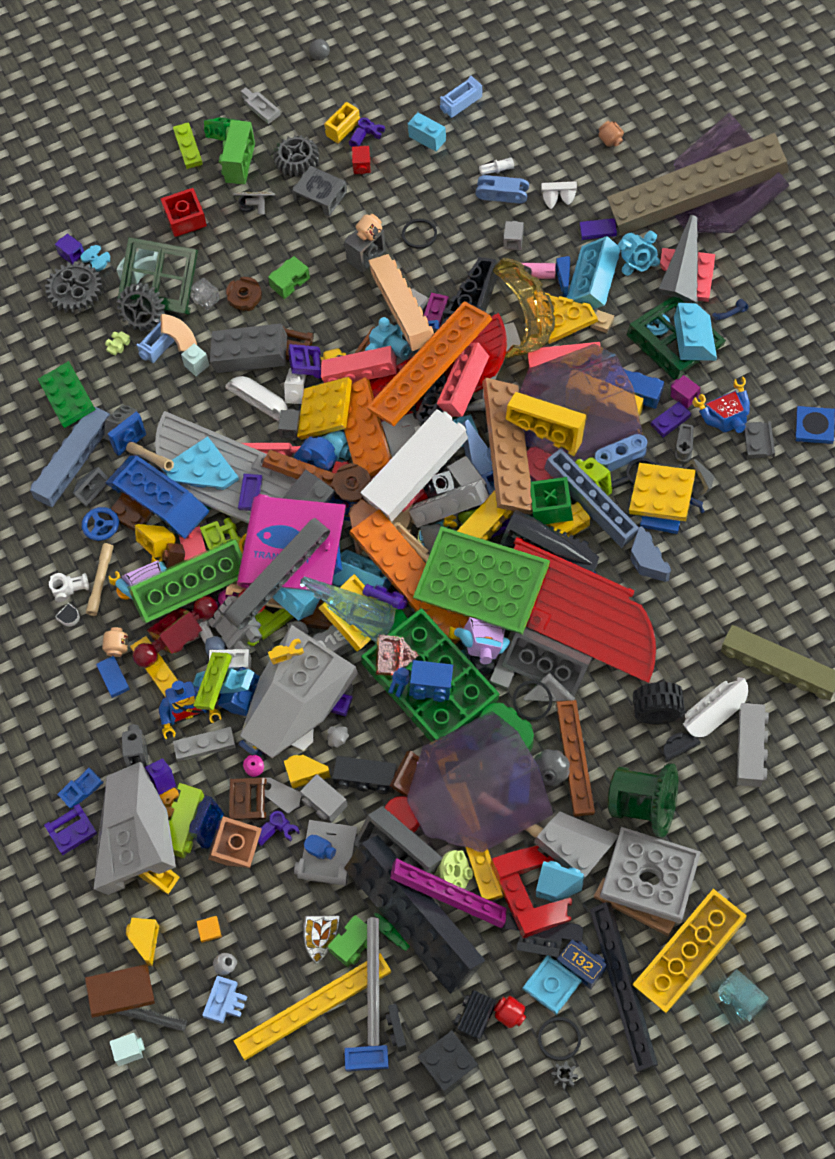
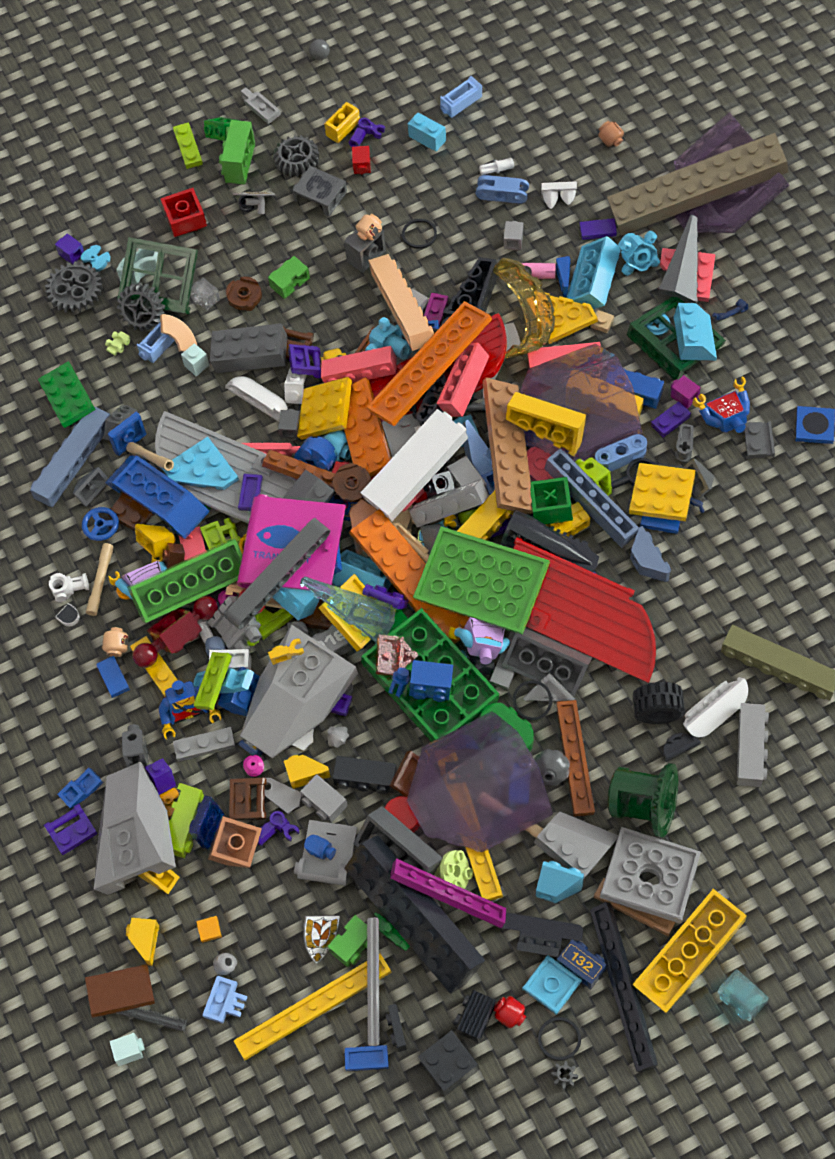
(528, 919): red wedge -> none

